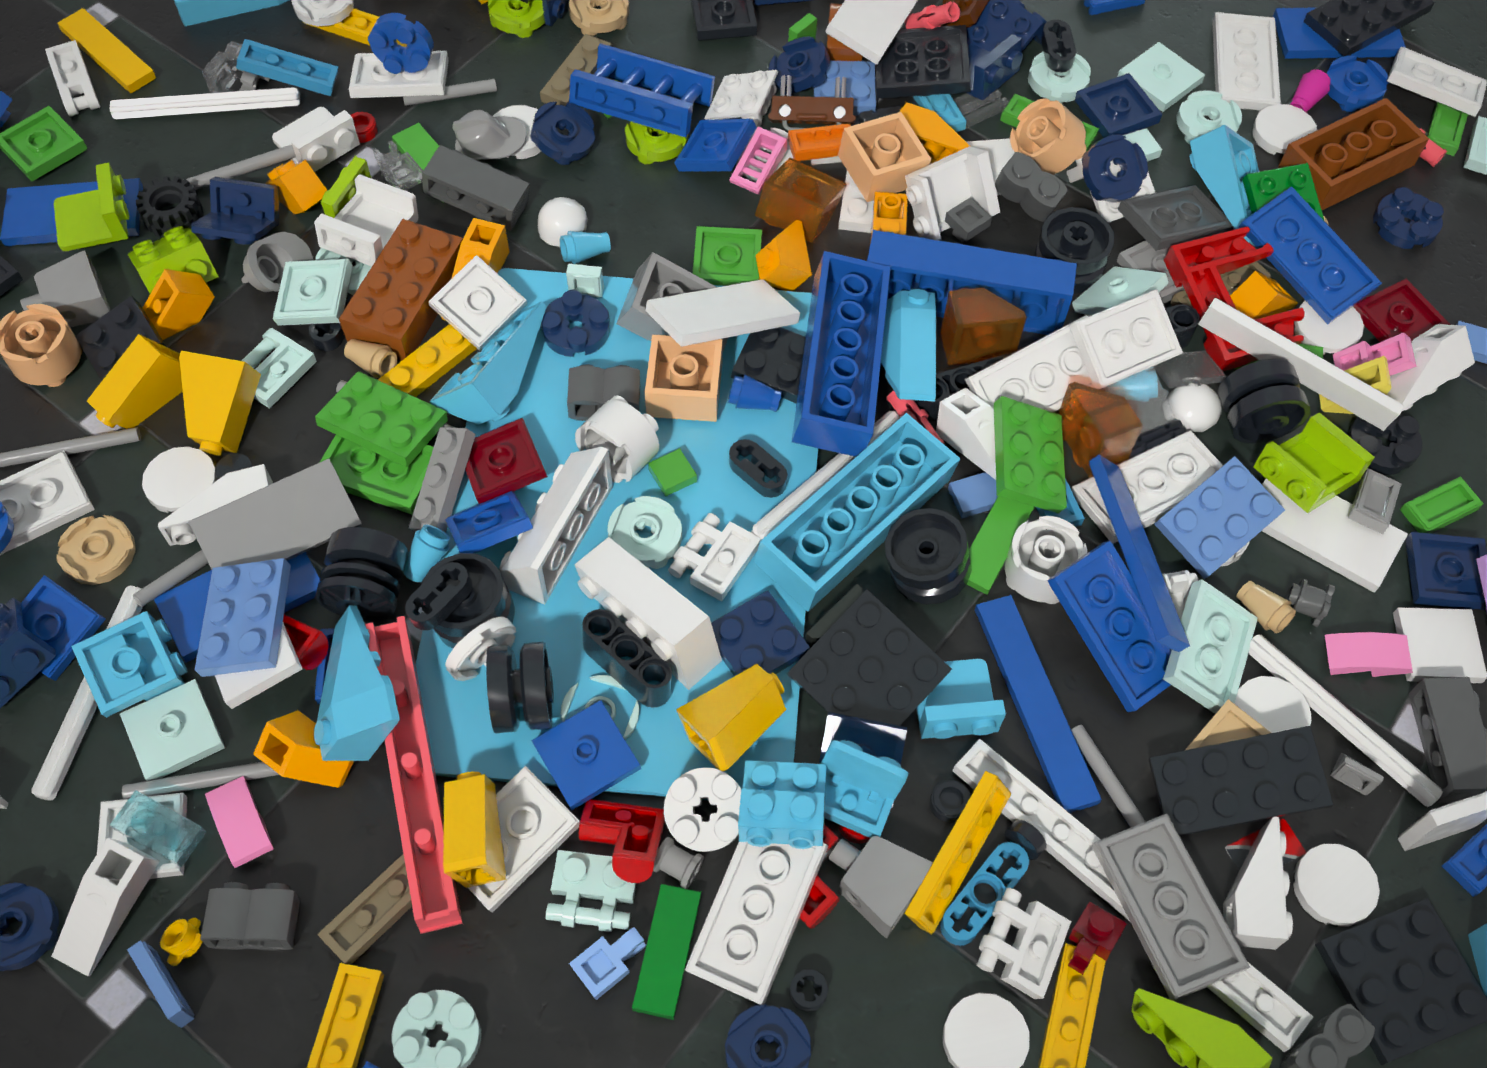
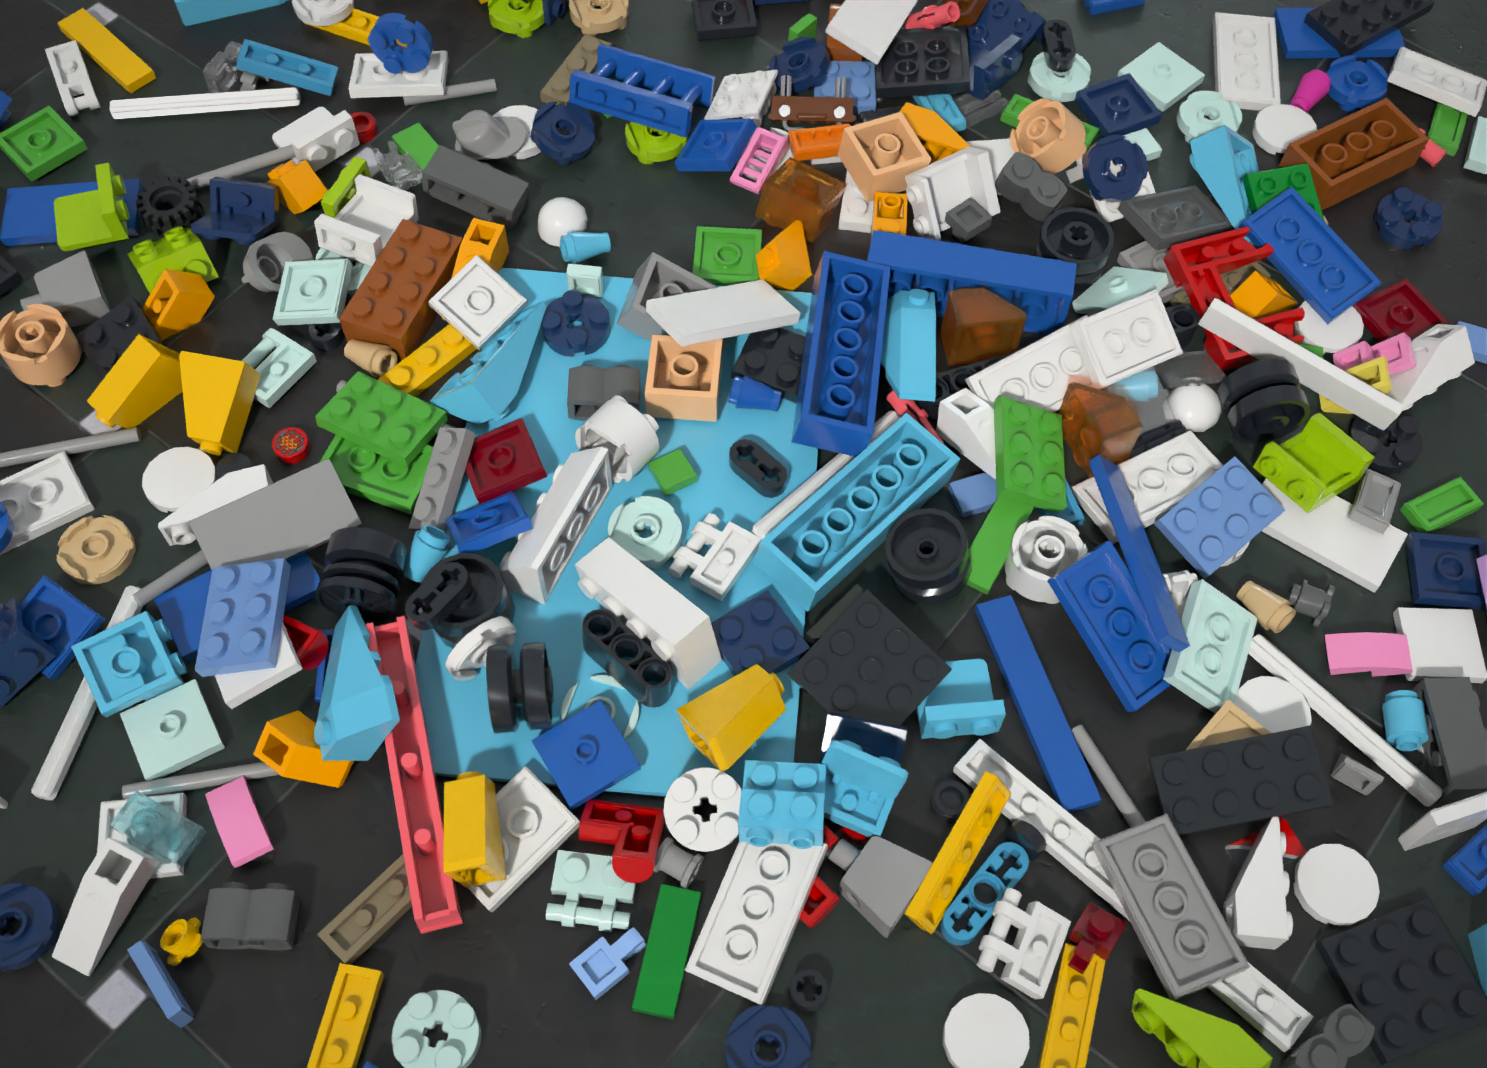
(291, 445): none -> red tile
(1404, 720): none -> medium azure brick

